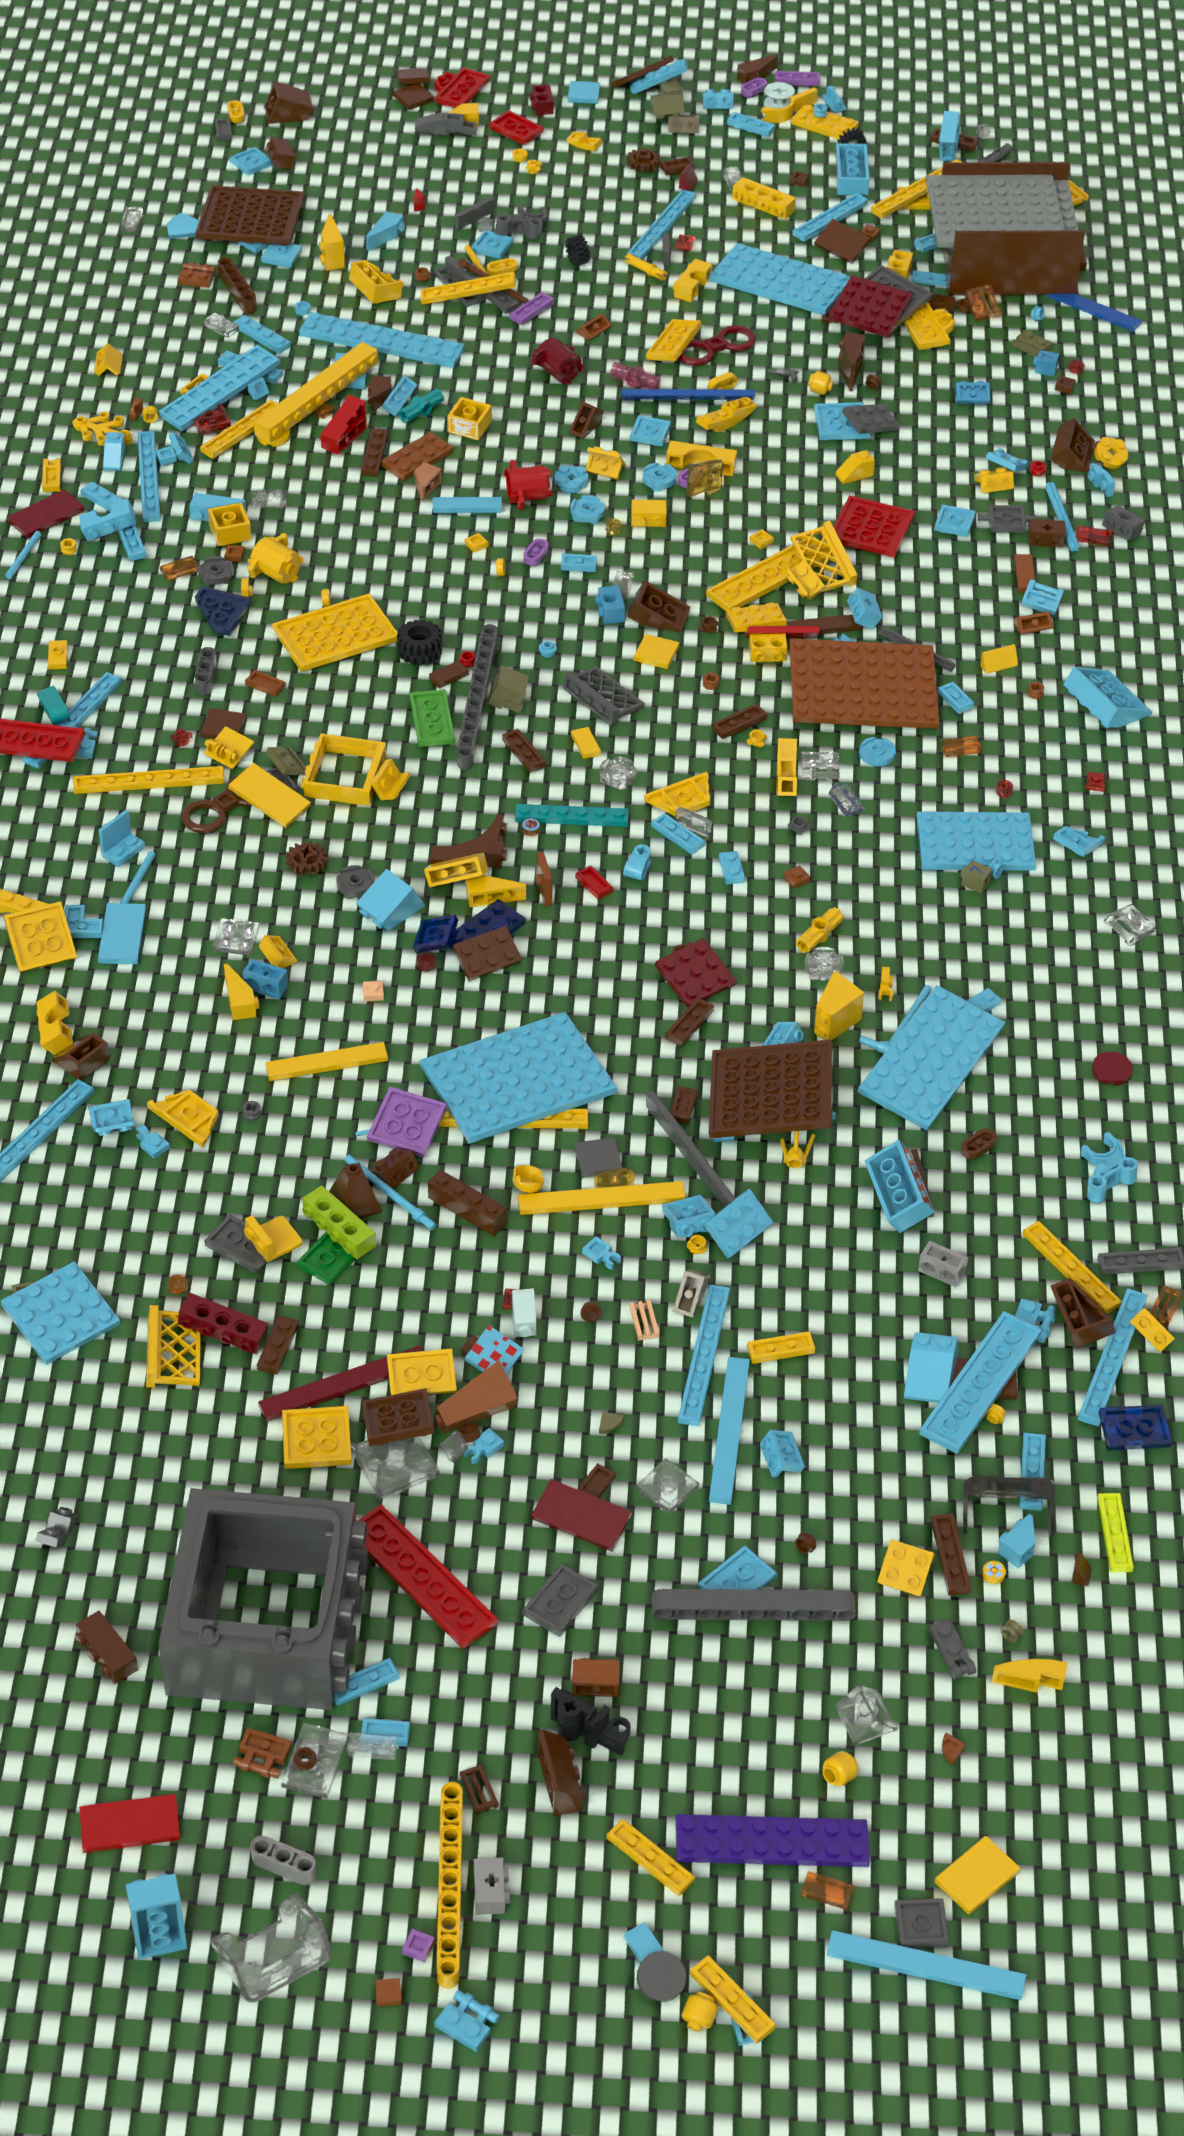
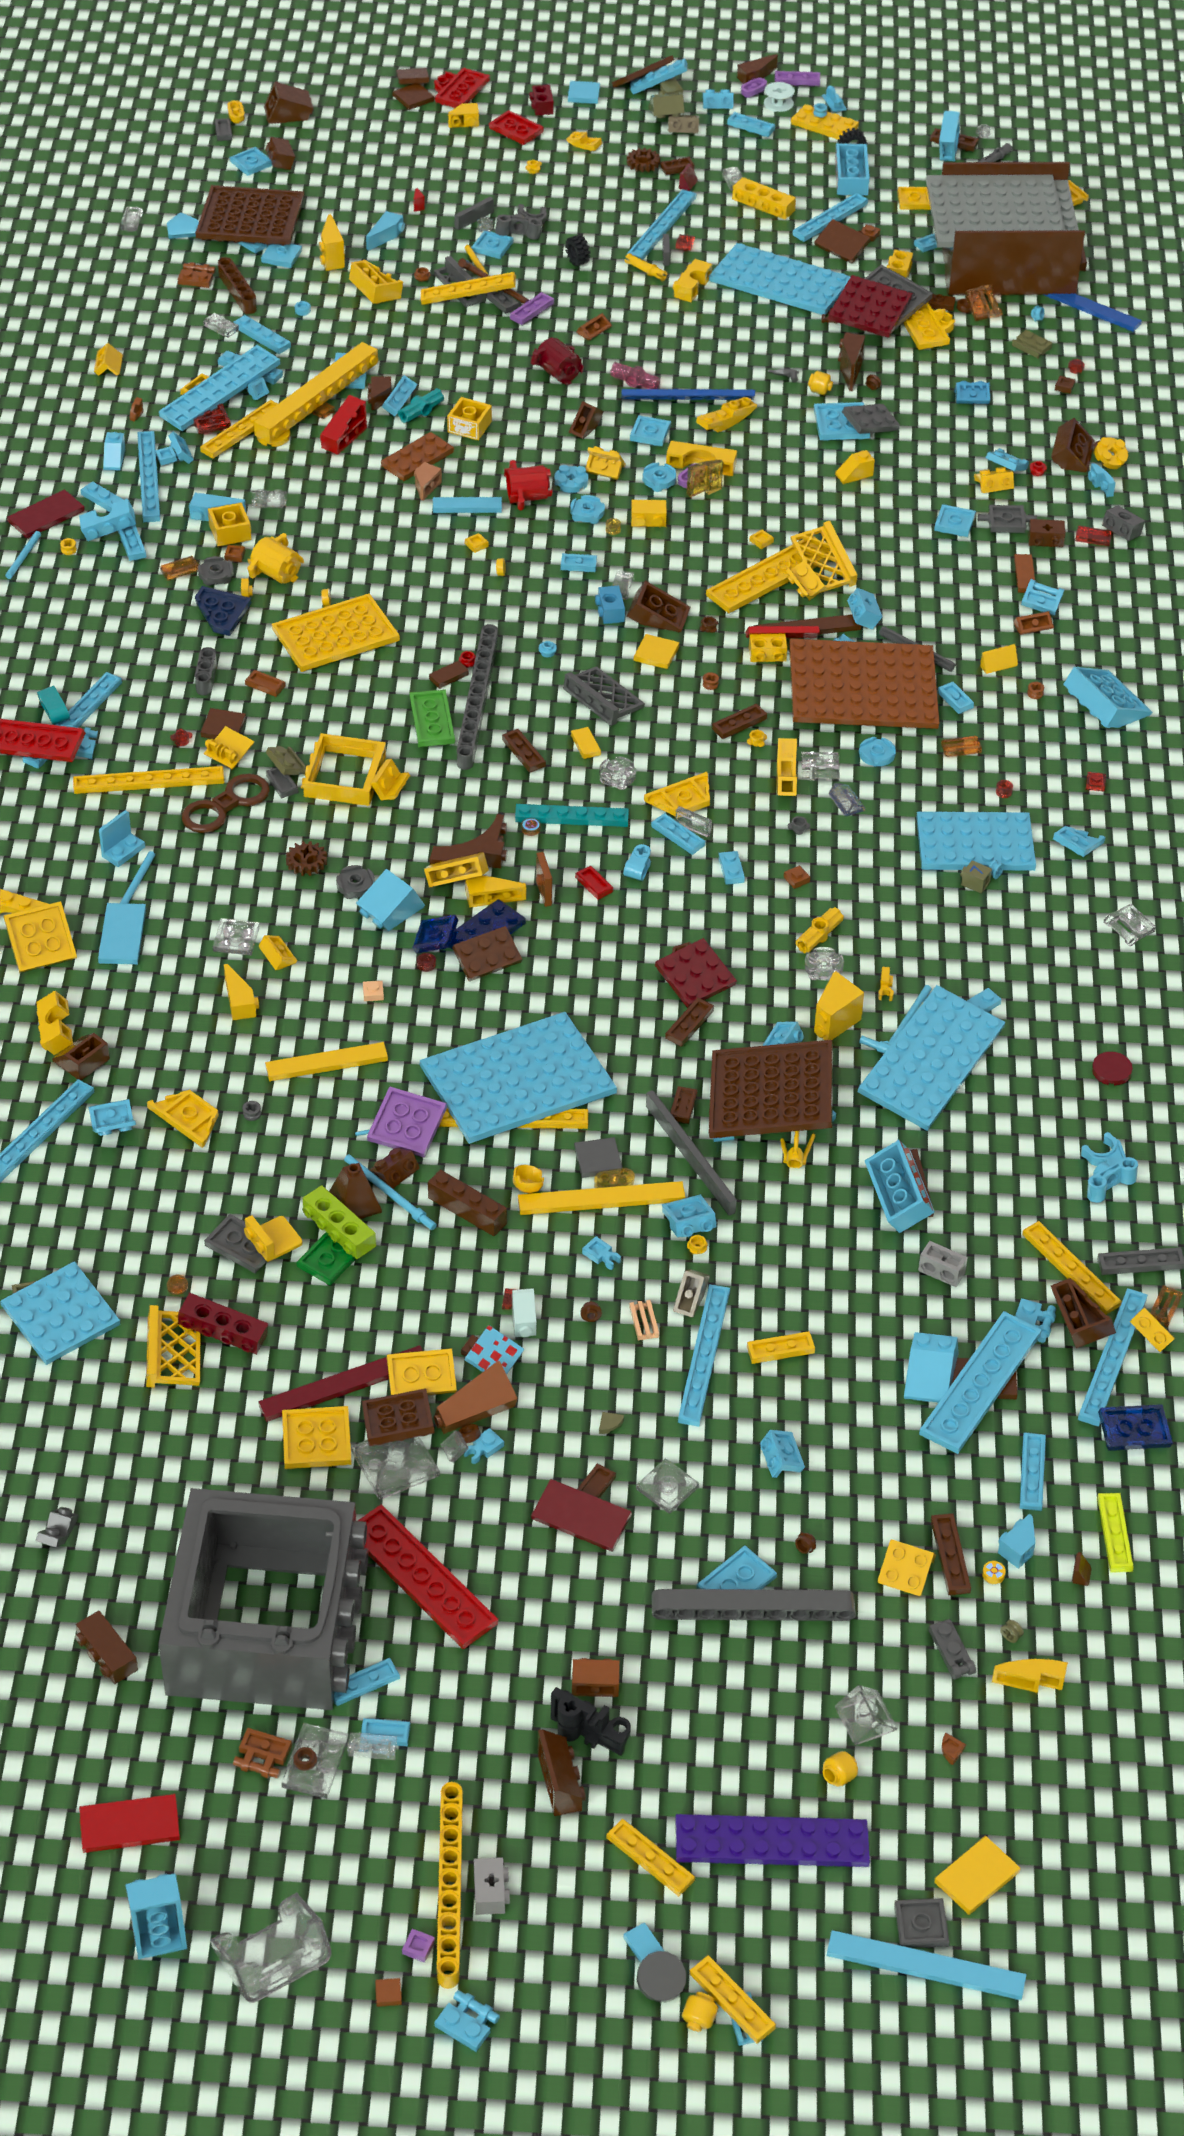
(51, 475): yellow plate -> none
(57, 654): yellow plate -> none
(82, 927): medium azure plate -> none
(83, 424): yellow plant -> none
(148, 418): yellow bush -> none
(152, 1144): medium azure plate -> none
(266, 978): dark azure brick -> none
(269, 795): yellow tile -> none
(277, 1345): reddish brown plate -> none
(291, 1868): light grey beam -> none
(374, 452): reddish brown plate -> none
(384, 339): medium azure plate -> none
(419, 642): black tyre -> none
(440, 122): dark grey slope -> none
(484, 1804): reddish brown tile -> none
(502, 266): yellow plate -> none
(508, 689): olive plate -> none
(519, 155): yellow tile -> none
(535, 552): medium lavender plate -> none
(560, 1600): dark grey tile -> none
(673, 340): yellow tile -> none
(718, 344): dark red bar -> none
(723, 381): yellow beam -> none
(729, 1431): medium azure tile -> none
(738, 1223): medium azure plate -> none
(755, 615): yellow plate -> none
(781, 115): yellow piece -> none
(799, 179): reddish brown tile -> none
(827, 1890): clear orange tile -> none
(873, 525): red plate -> none
(903, 196): yellow plate -> none
(928, 278): medium azure tile -> none
(975, 1146): reddish brown plate -> none
(996, 1414): yellow plate -> none
(1008, 1487): clear smoke windscreen -> none
(1046, 363): dark azure brick -> none
(1062, 515): medium azure axle -> none

